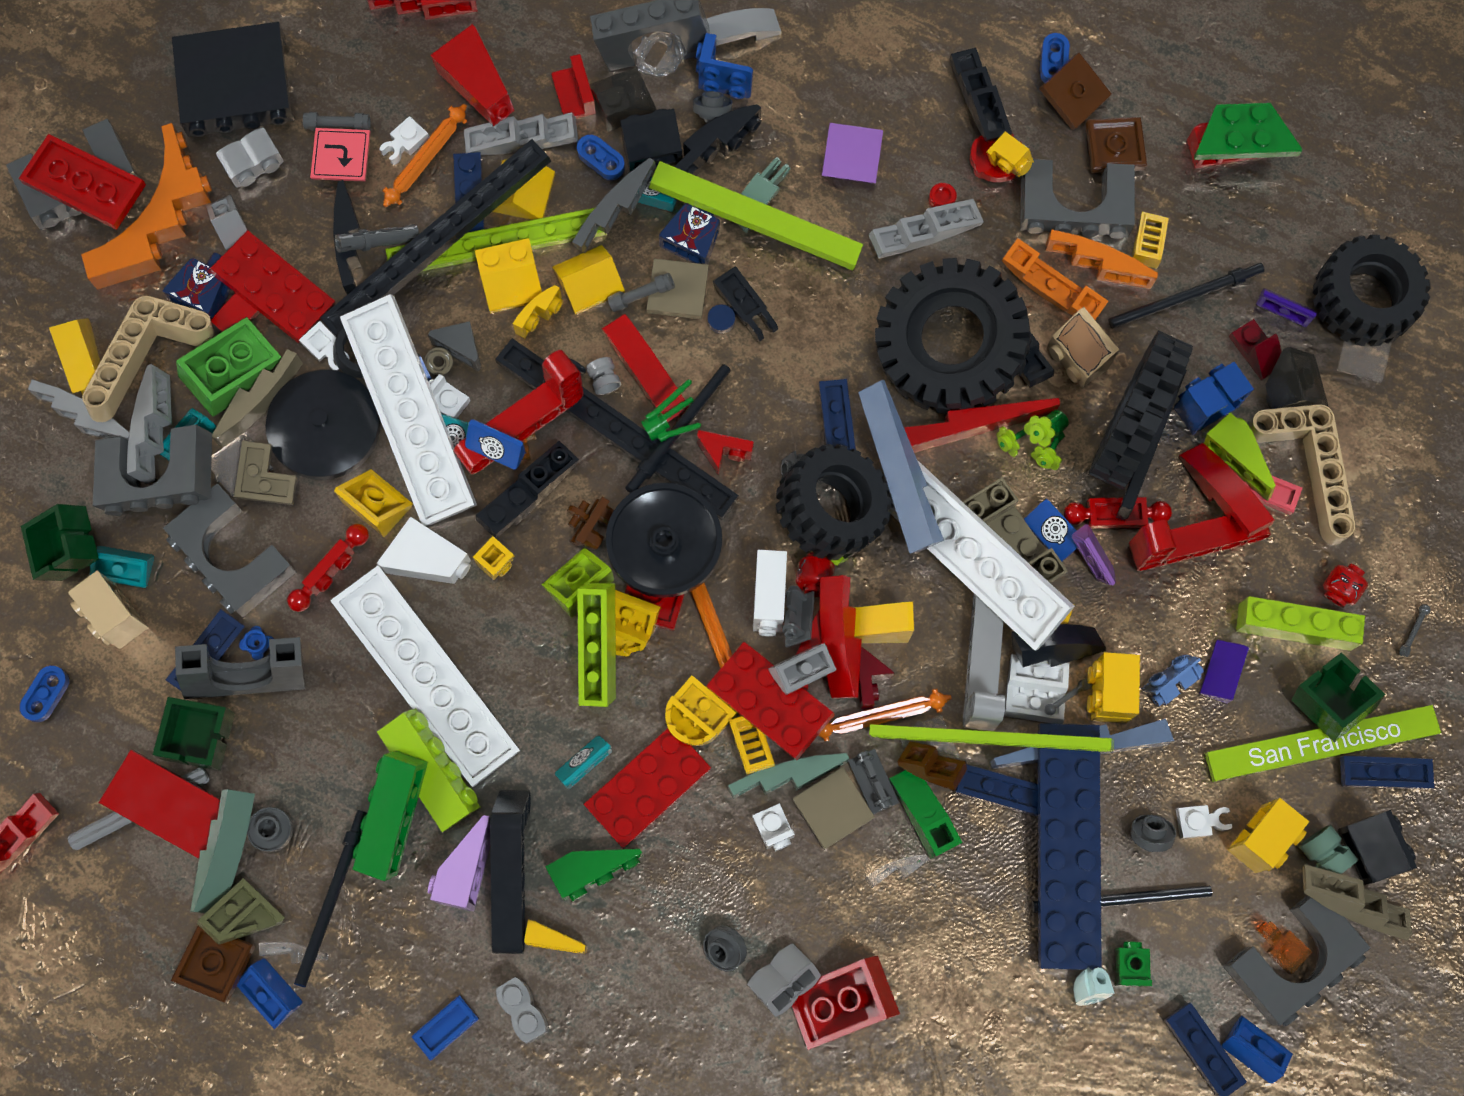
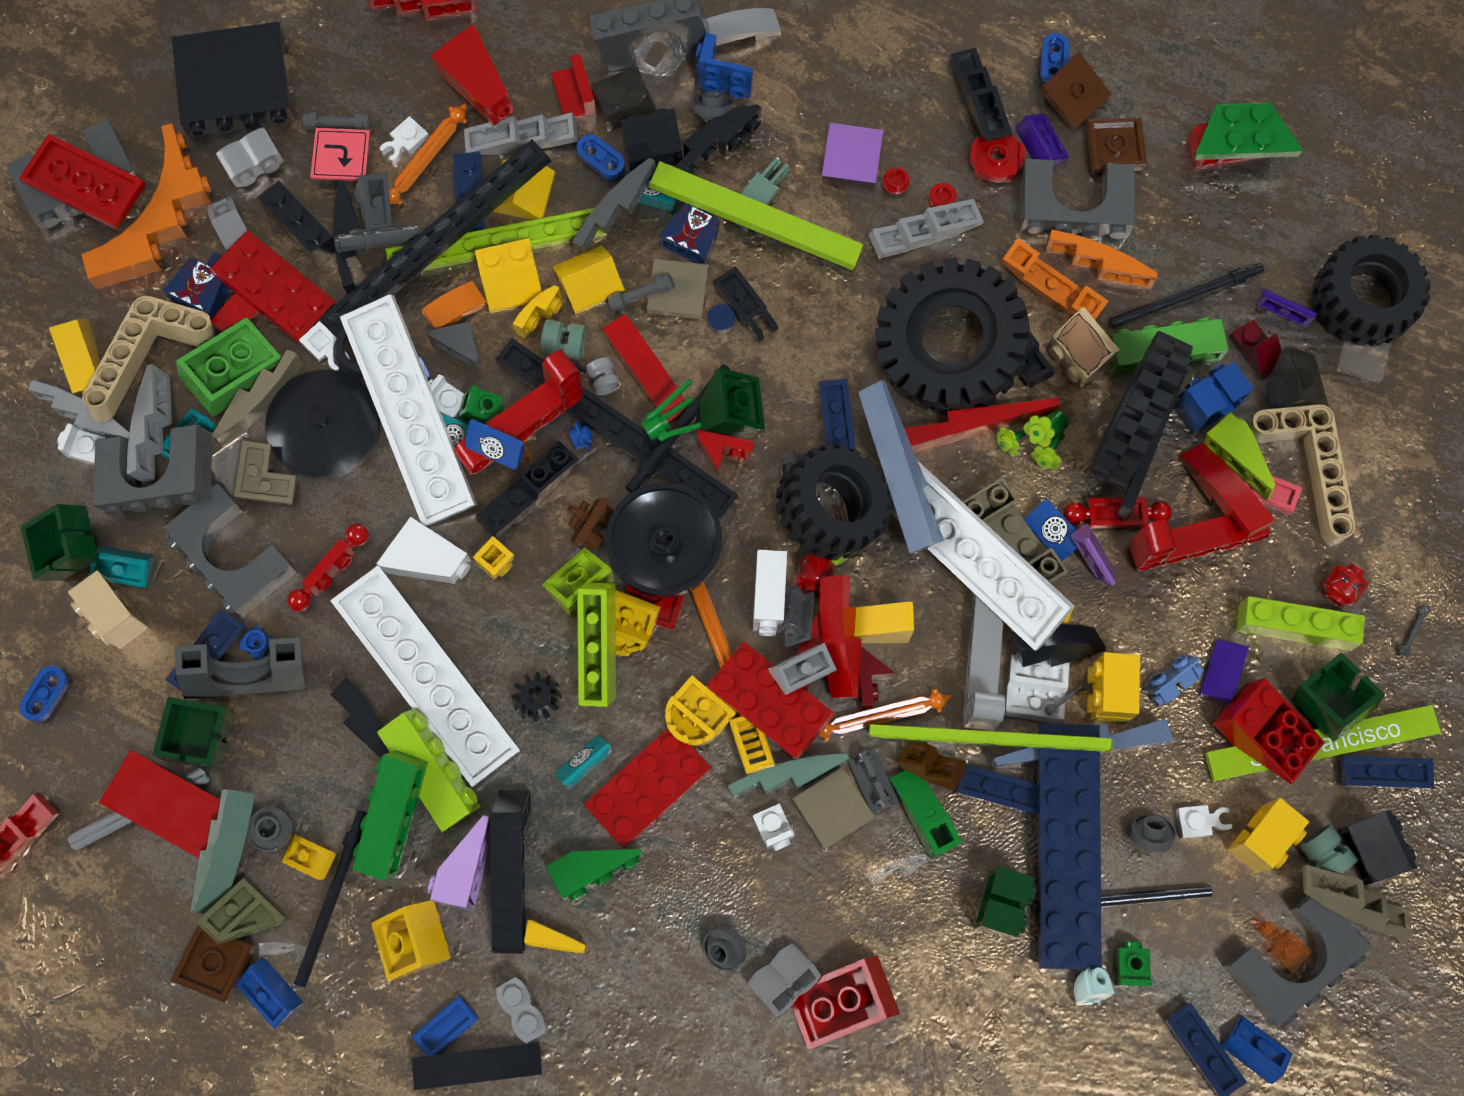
(78, 444): none -> white bracket
(298, 223): none -> black brick
(308, 858): none -> yellow slope
(363, 718): none -> black slope
(374, 201): none -> dark grey slope
(374, 501): yellow slope -> none
(410, 940): none -> yellow slope
(432, 366): dark tan plate -> none
(454, 305): none -> orange slope
(473, 407): none -> green brick
(476, 1066): none -> black slope
(547, 692): none -> black gear
(553, 338): none -> sand green wheel
(581, 436): none -> blue plate
(732, 404): none -> dark green slope
(896, 181): none -> red plate
(1005, 903): none -> dark green piece
(1010, 155): yellow brick -> none
(1041, 139): none -> dark purple slope
(1149, 258): yellow slope -> none
(1204, 335): none -> bright green brick
(1269, 730): none -> red slope

